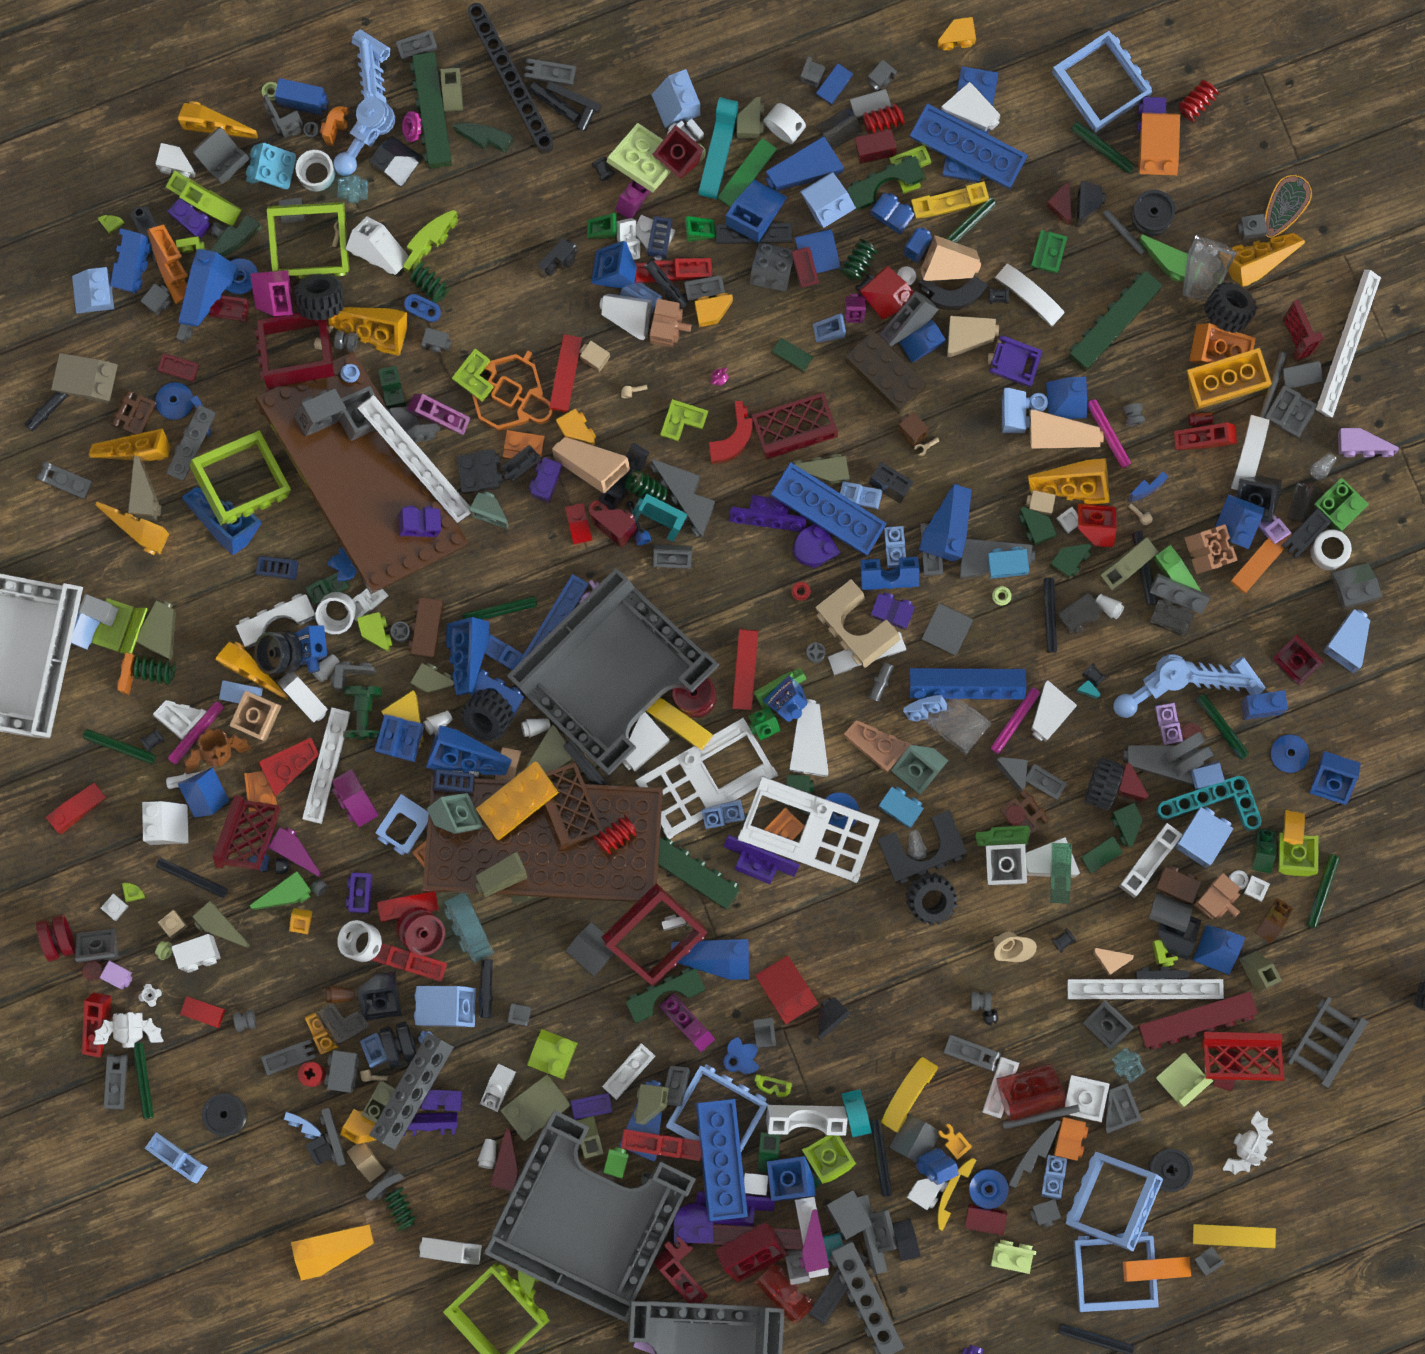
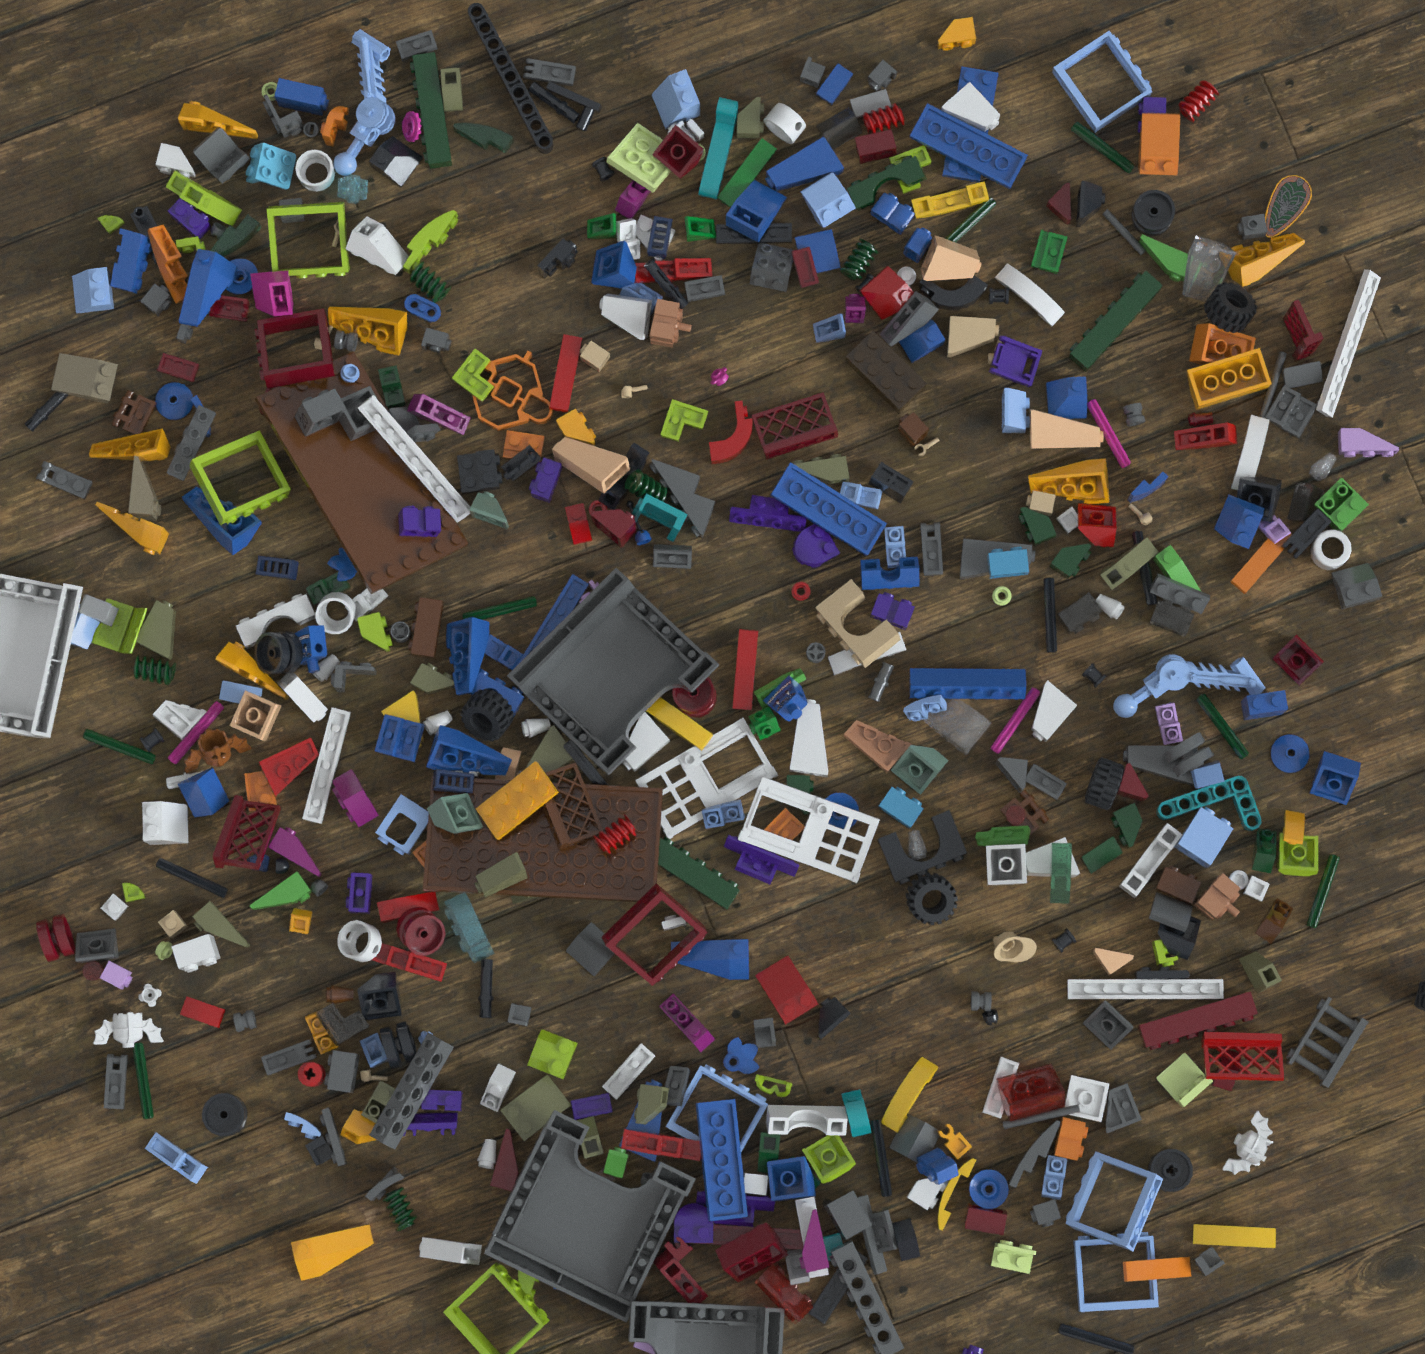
(75, 808): red slope -> none
(96, 1009): red slope -> none
(125, 680): orange plate -> none
(319, 297): black tyre -> none
(362, 705): dark green piece -> none
(366, 1161): tan slope -> none
(445, 1006): light blue slope -> none
(642, 1005): dark green arch -> none
(711, 310): light orange slope -> none
(792, 355): dark green slope -> none
(947, 629): dark grey slope -> none
(948, 528): blue wedge -> none
(971, 1052): dark grey plate -> none
(1038, 402): light blue plate -> none
(1088, 690): teal slope -> none
(1125, 1062): clear light blue brick -> none
(1190, 730): clear red tile -> none
(1210, 549): nougat brick -> none
(1218, 949): blue slope -> none
(1349, 641): light blue slope -> none

